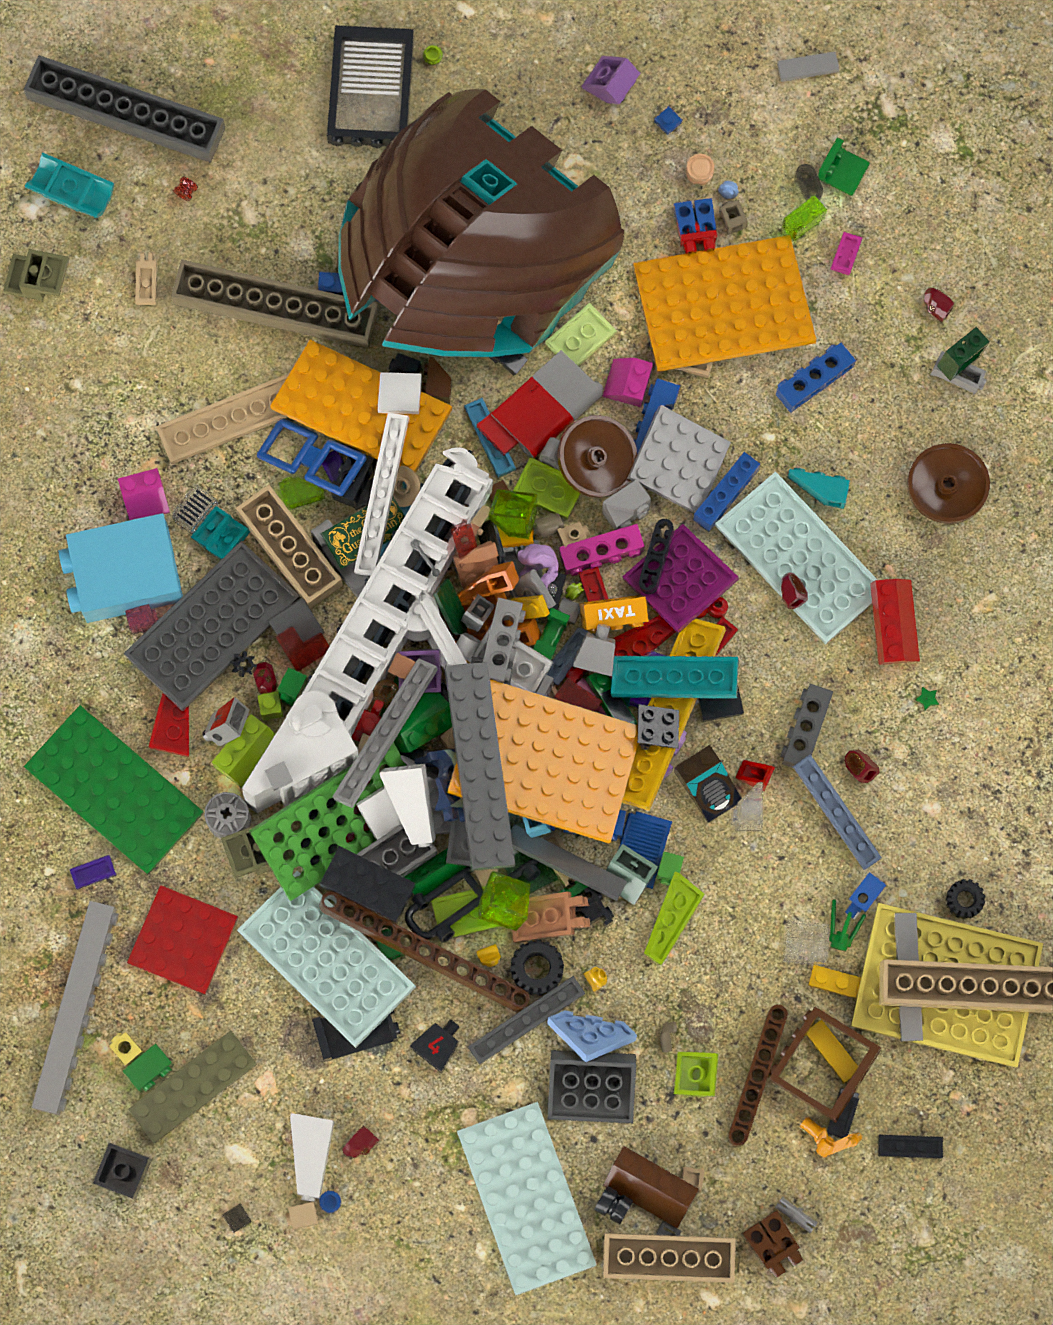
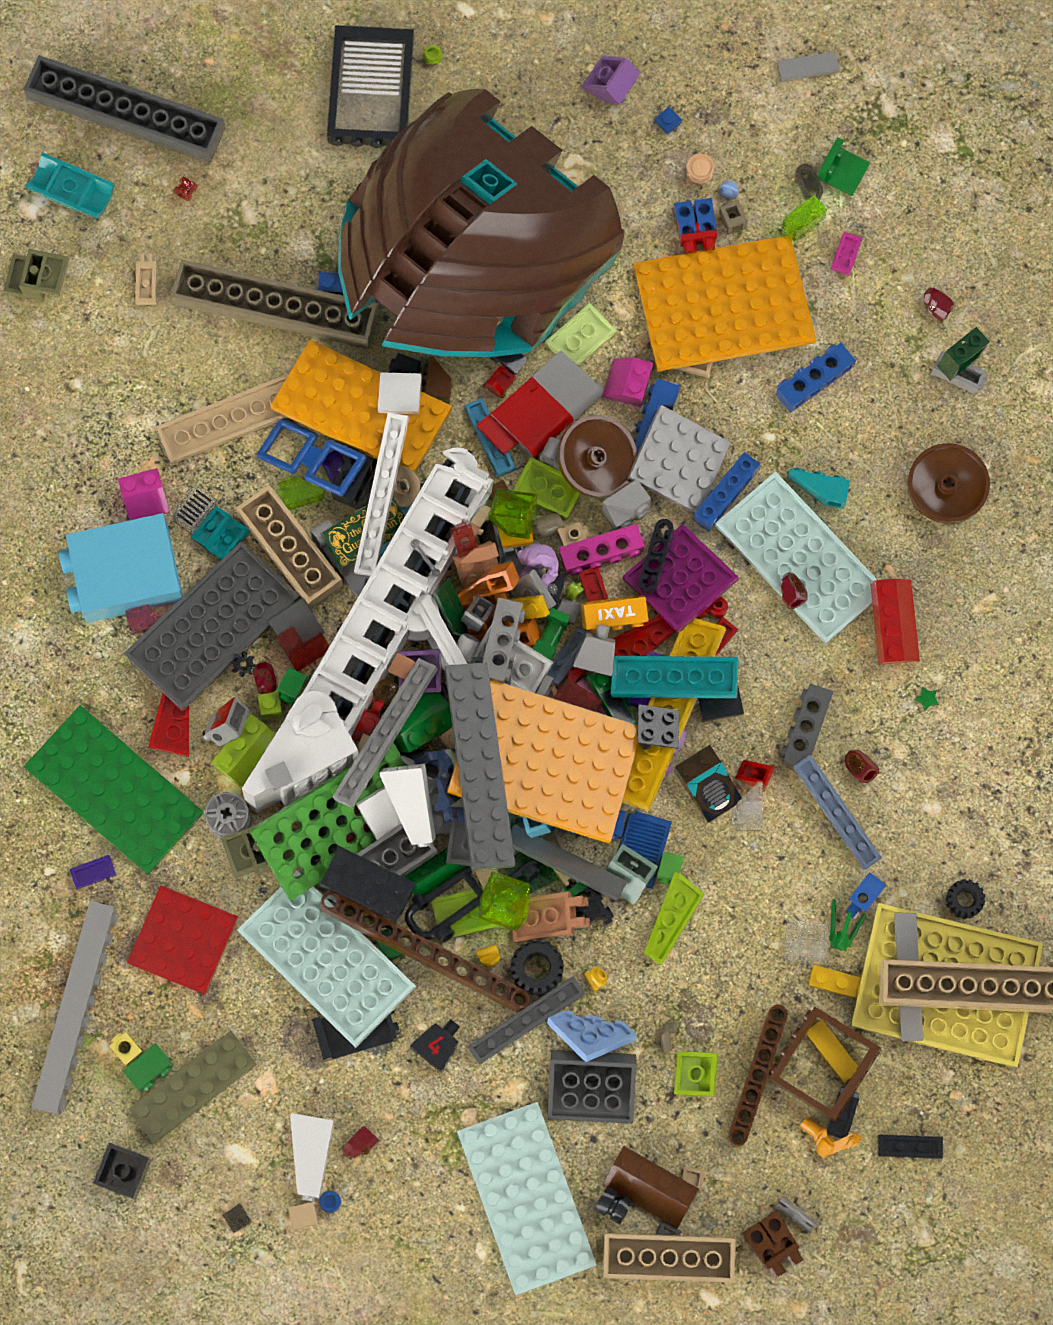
(500, 382): none -> red tile

